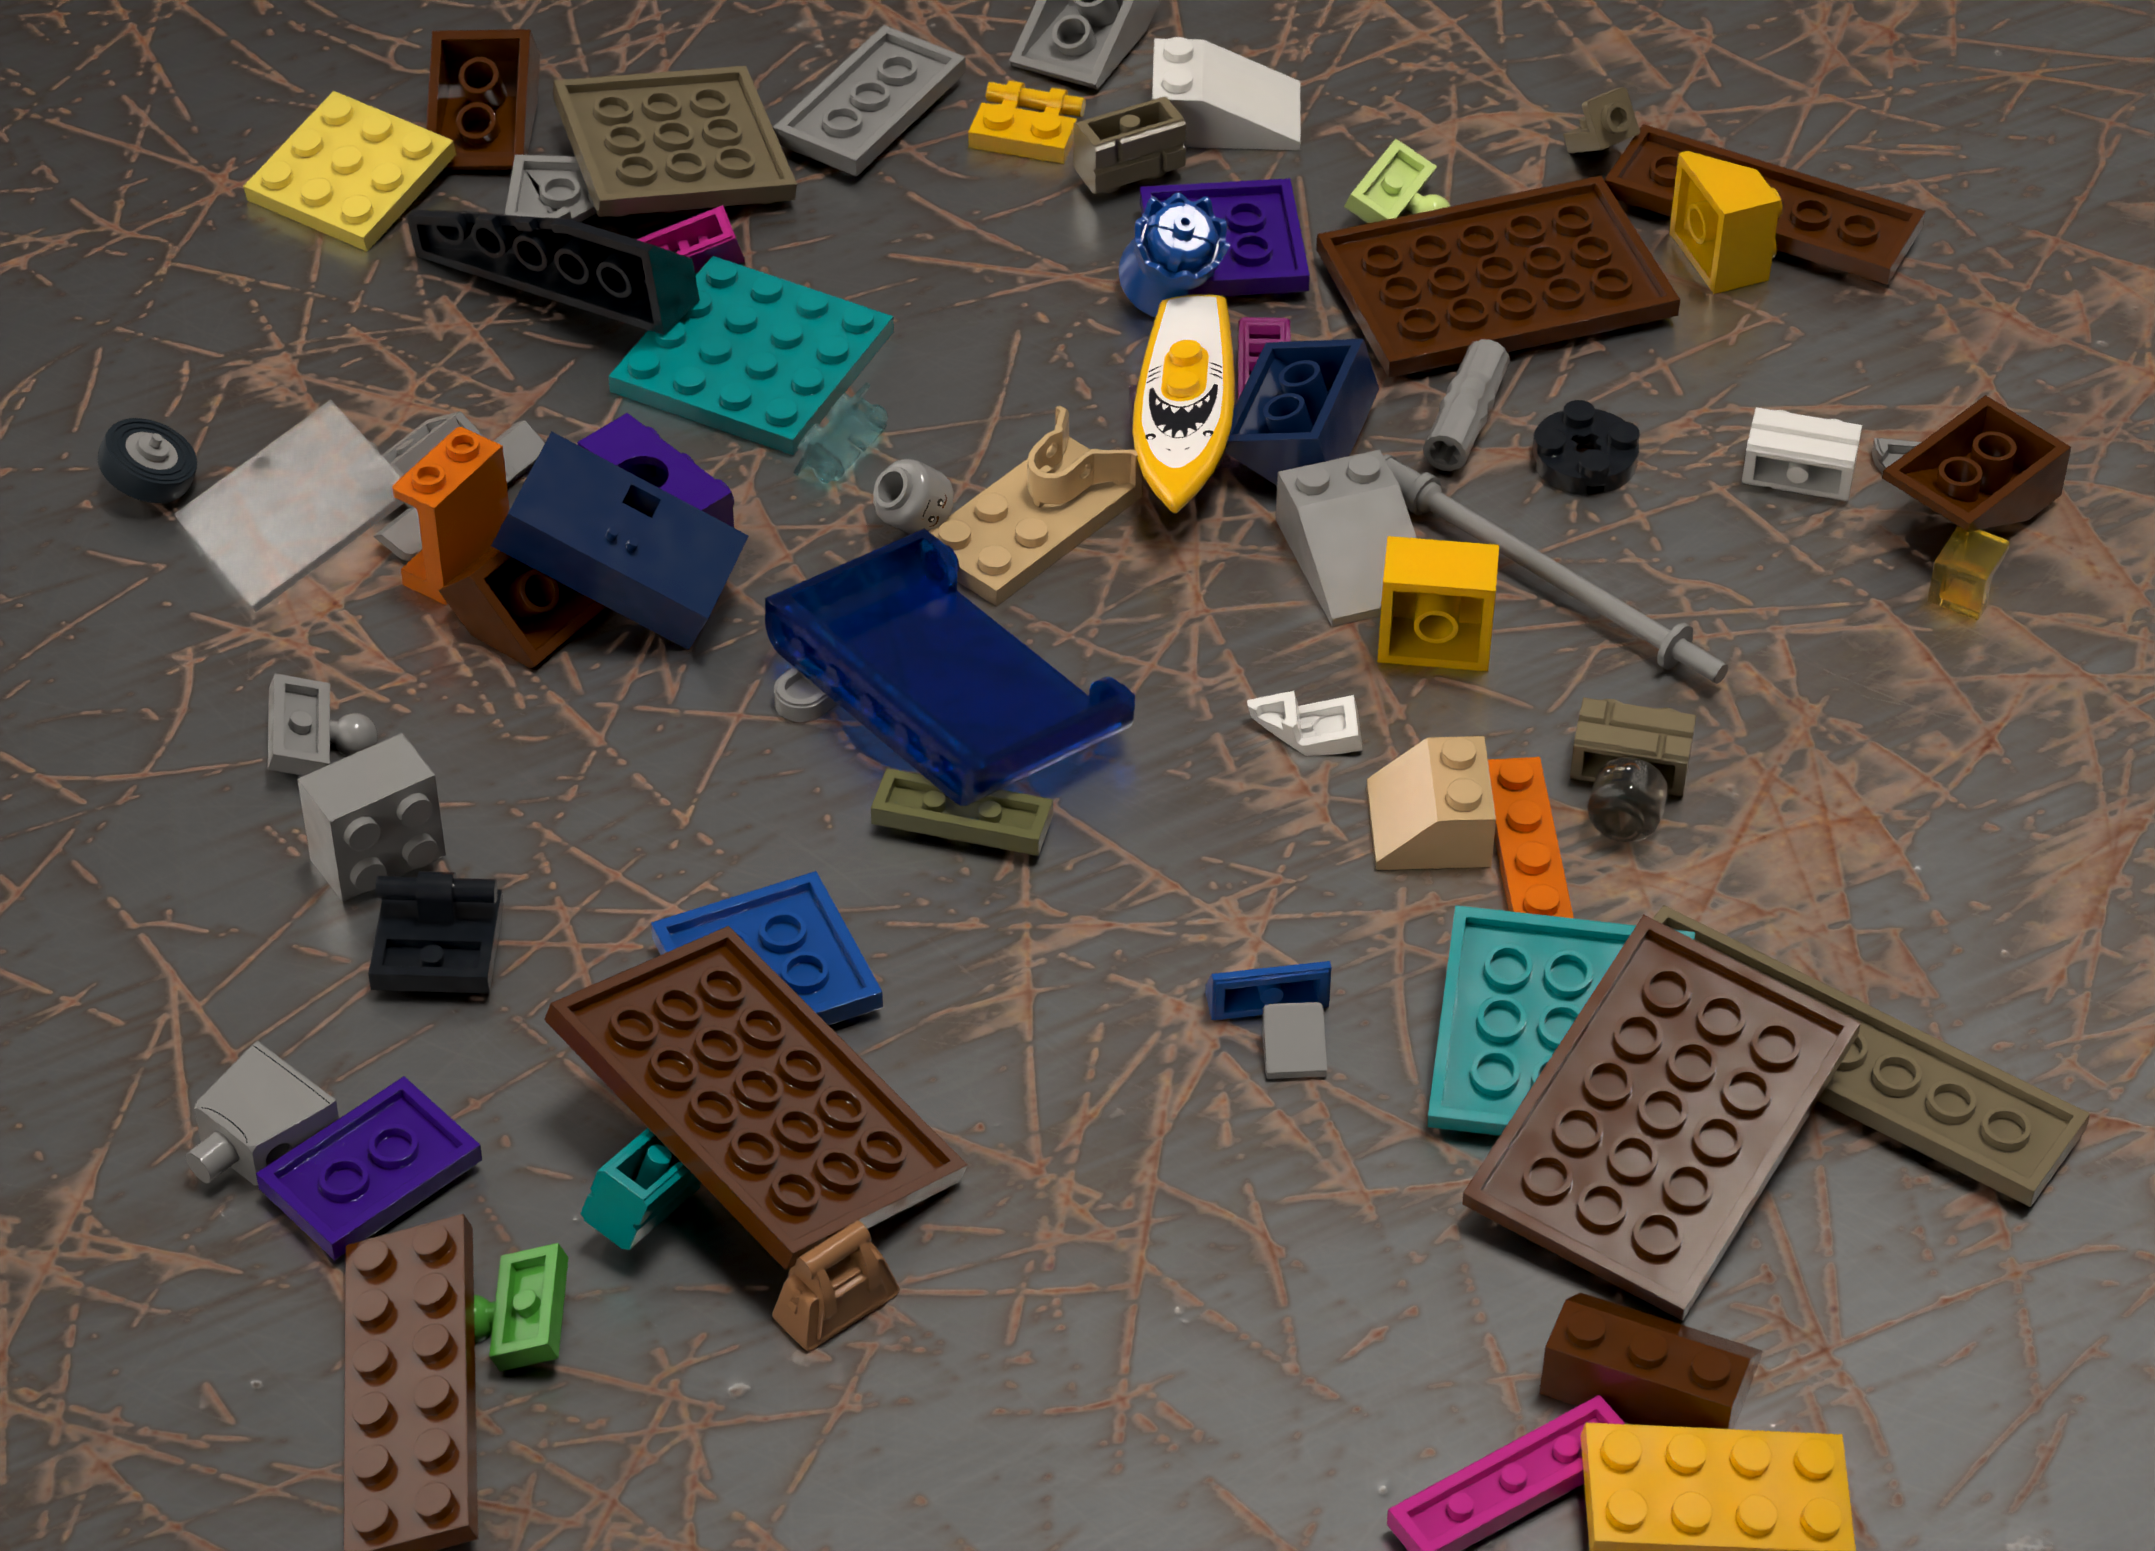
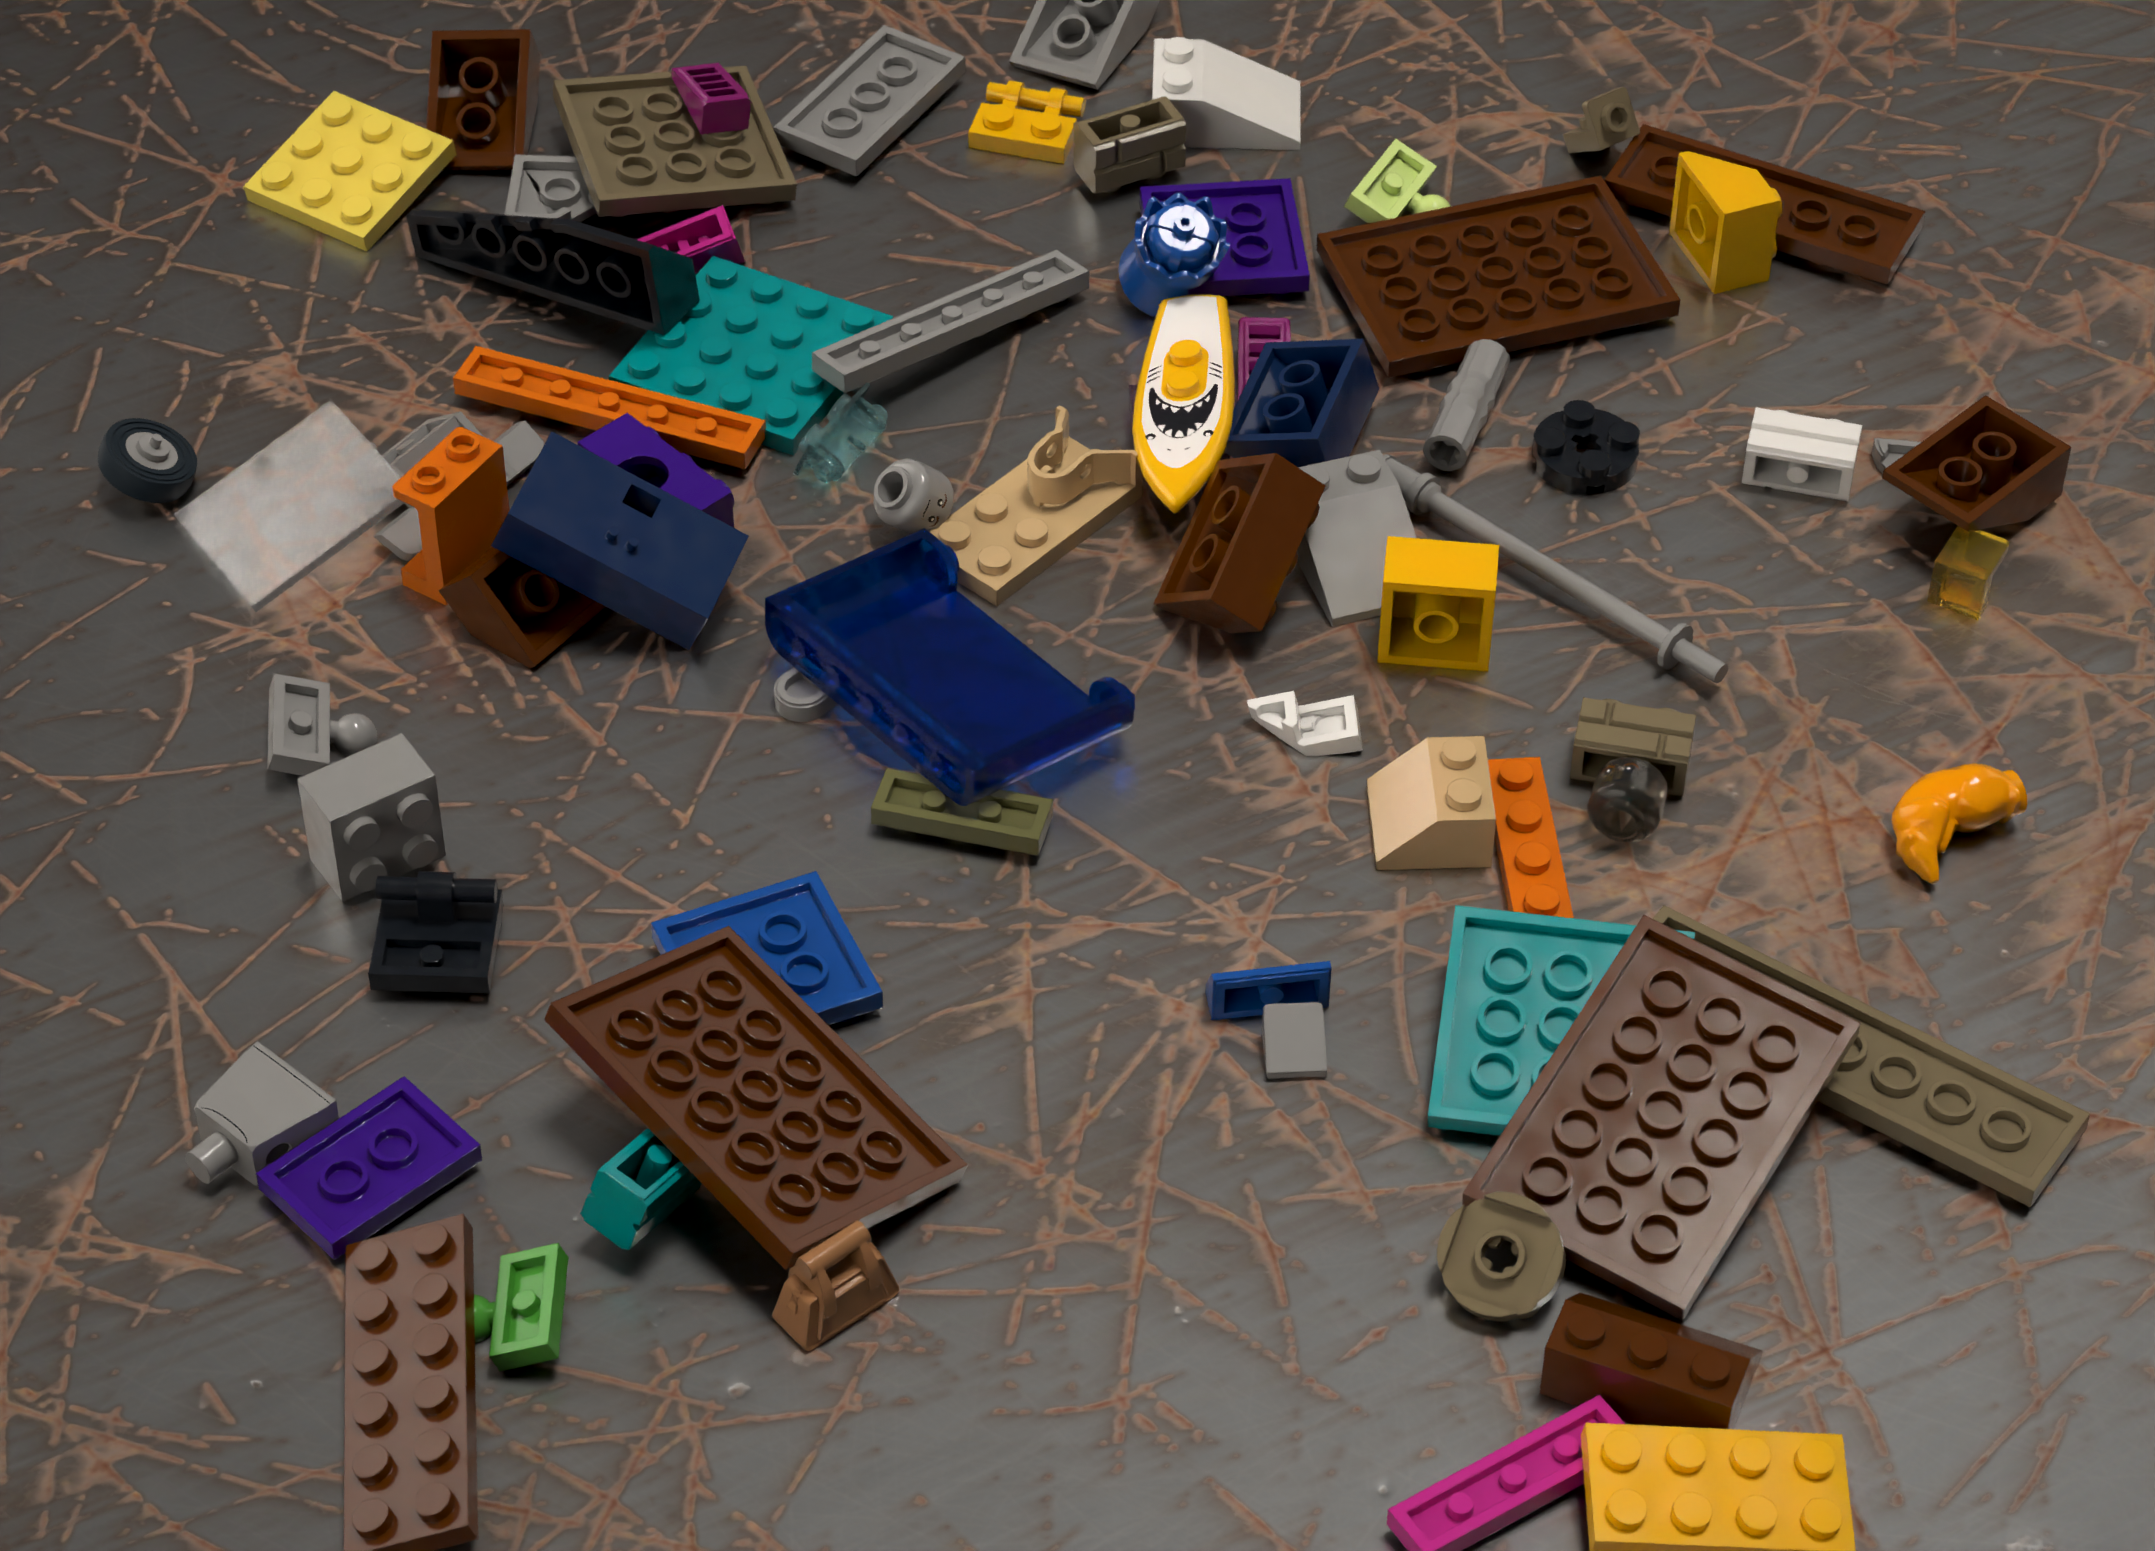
(597, 401): none -> orange plate
(712, 98): none -> magenta slope
(949, 321): none -> light grey plate
(1241, 543): none -> reddish brown slope
(1485, 1224): none -> dark tan plate
(1948, 802): none -> light orange animal

